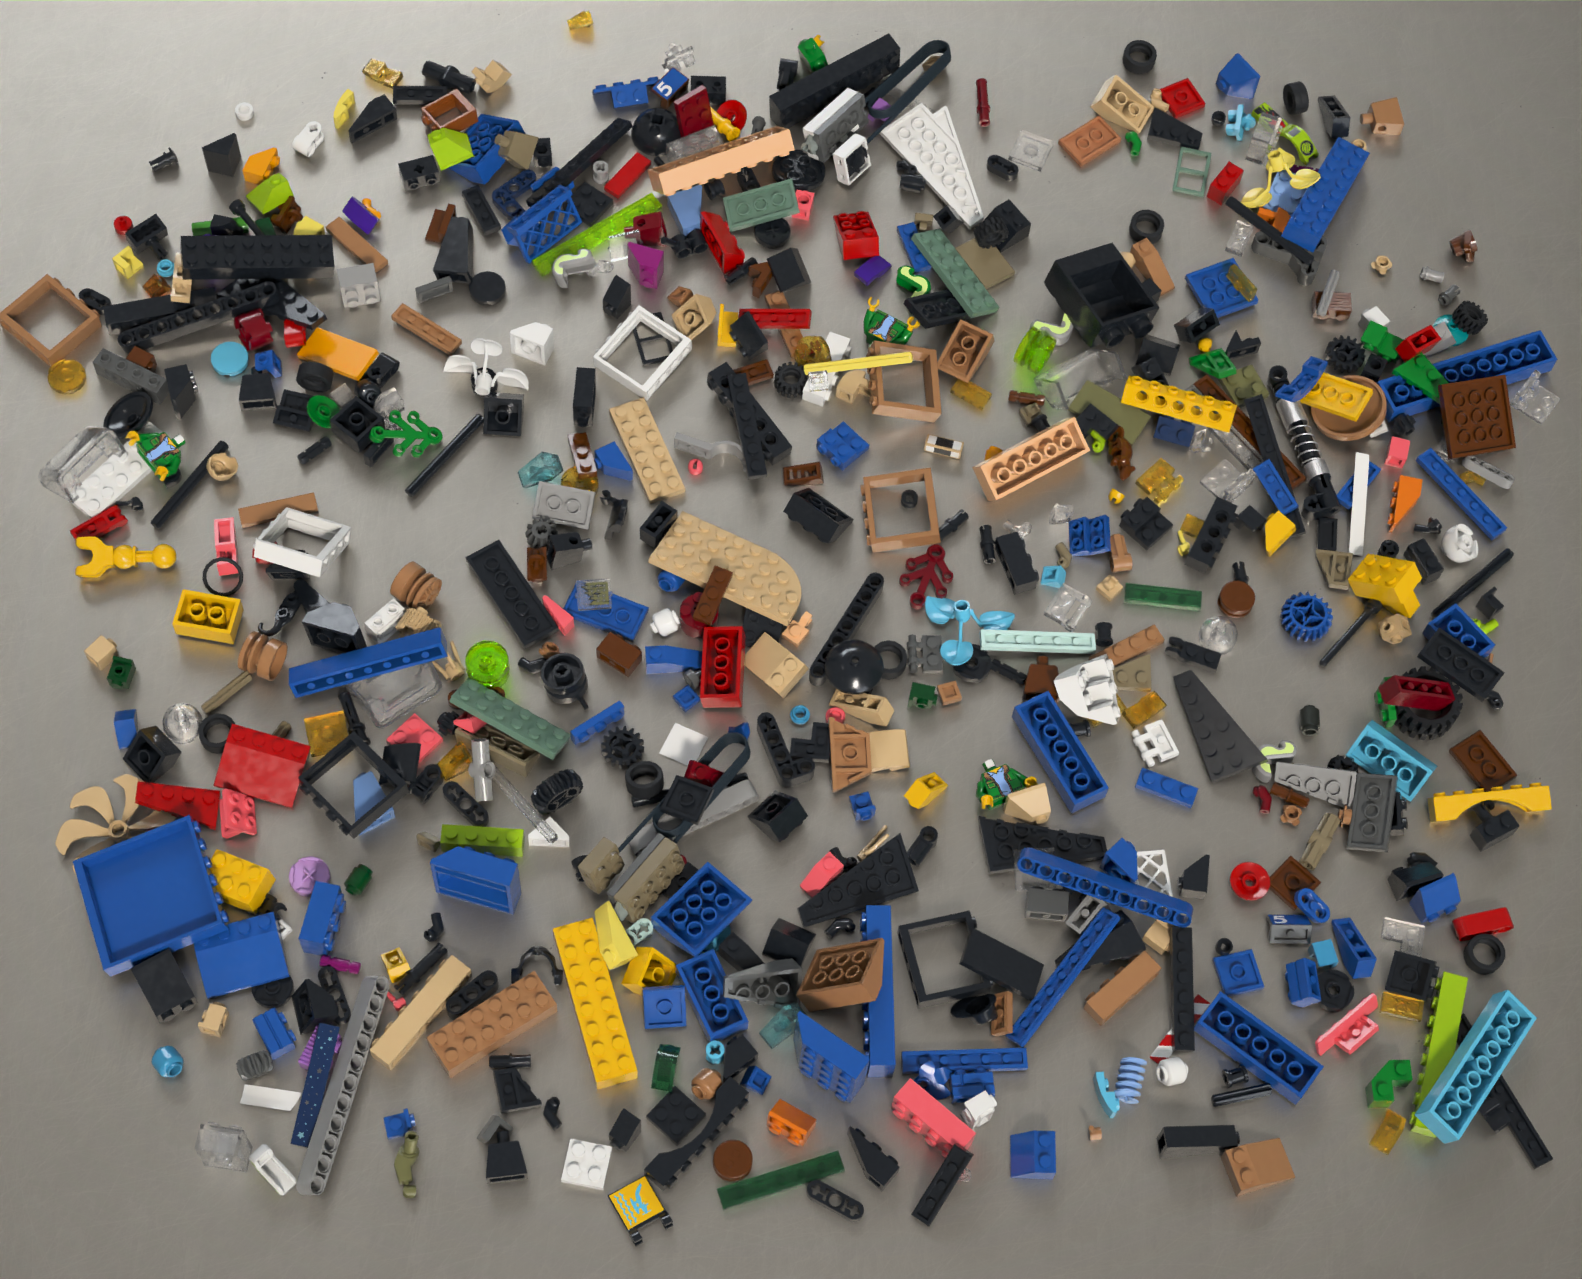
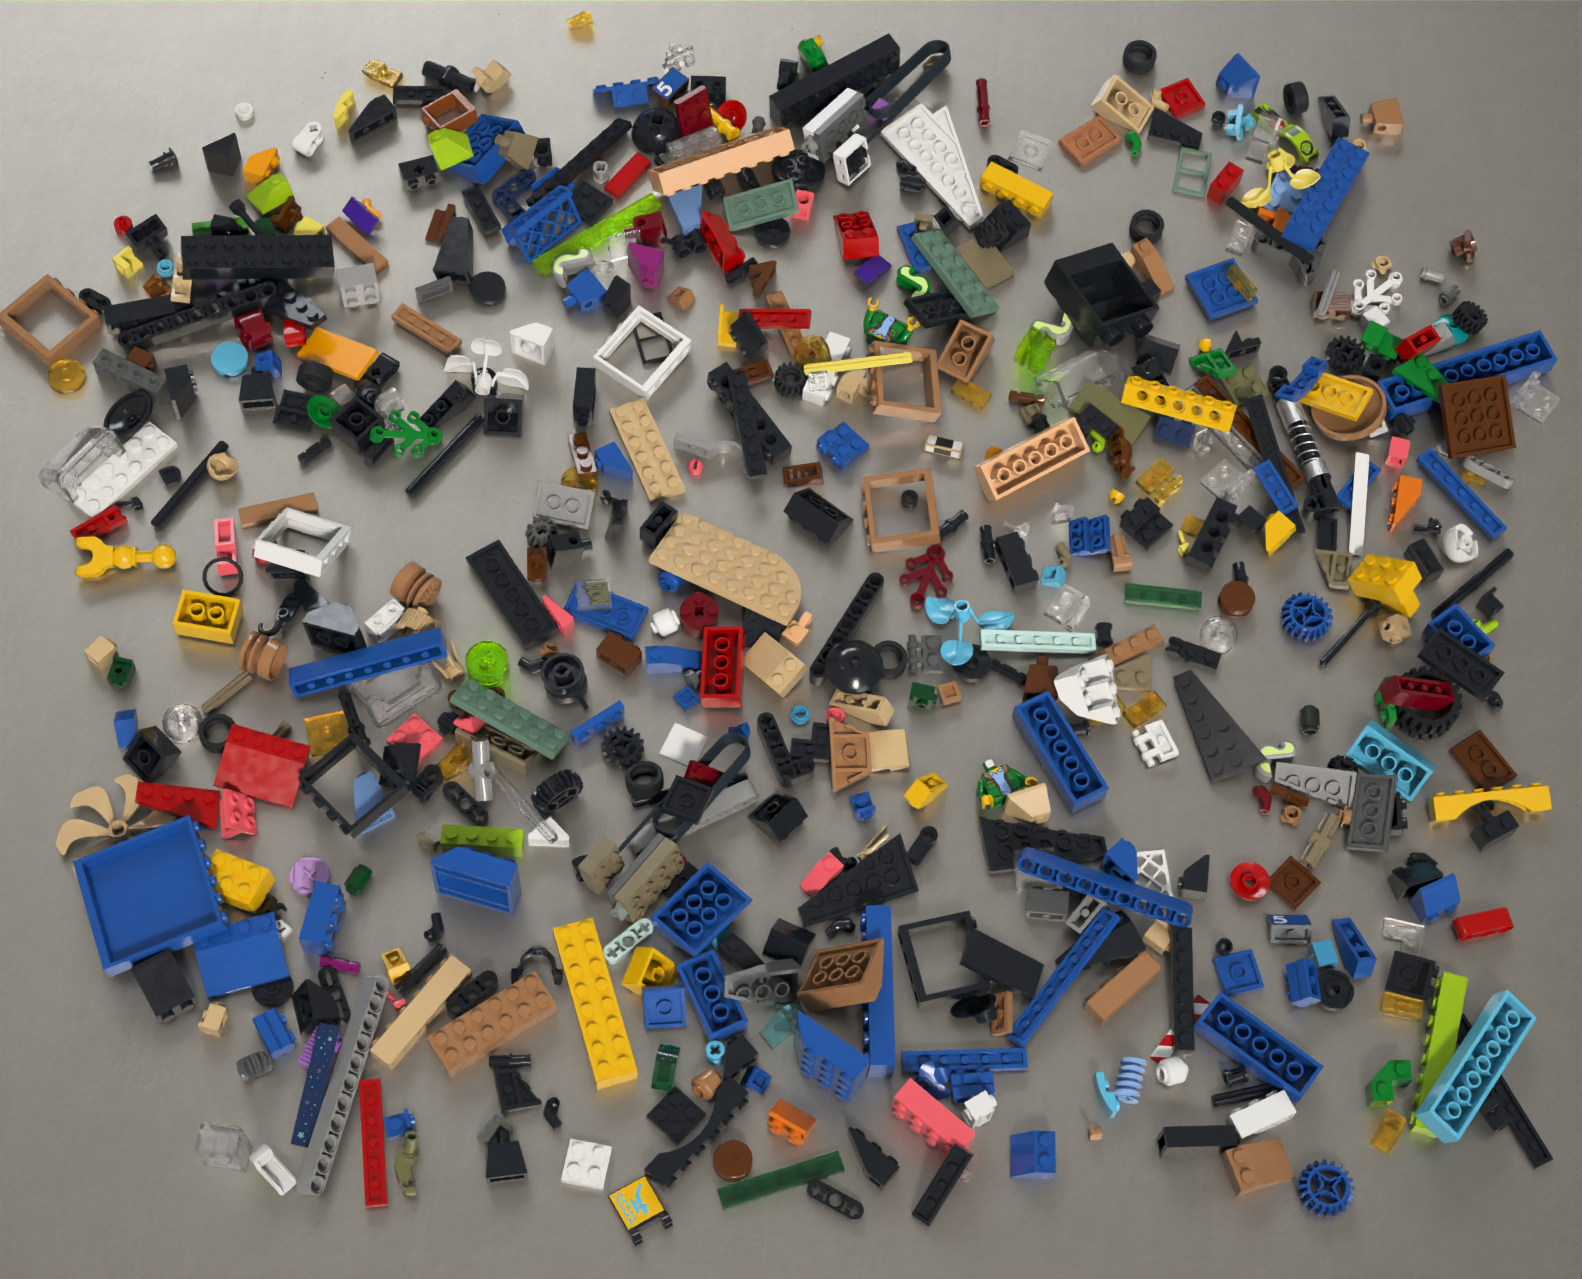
(158, 451): torso -> none
(167, 1061): dark azure head -> none
(269, 1097): white sticker -> none
(373, 1143): none -> red plate
(448, 405): none -> black slope
(541, 468): clear light blue slope -> none
(584, 292): none -> blue torso
(612, 938): light yellow slope -> none
(625, 1130): black slope -> none
(694, 315): tan slope -> none
(712, 595): reddish brown plate -> none
(788, 269): black slope -> none
(1019, 190): none -> yellow brick
(1109, 587): tan tile -> none
(1166, 787): blue plate -> none
(1196, 324): black brick -> none
(1261, 1114): none -> white brick
(1311, 904): blue plate -> none
(1338, 1204): none -> blue gear
(1352, 1029): coral bracket -> none
(1375, 295): none -> white plant
(1390, 547): black wheel -> none
(1491, 941): black tyre -> none

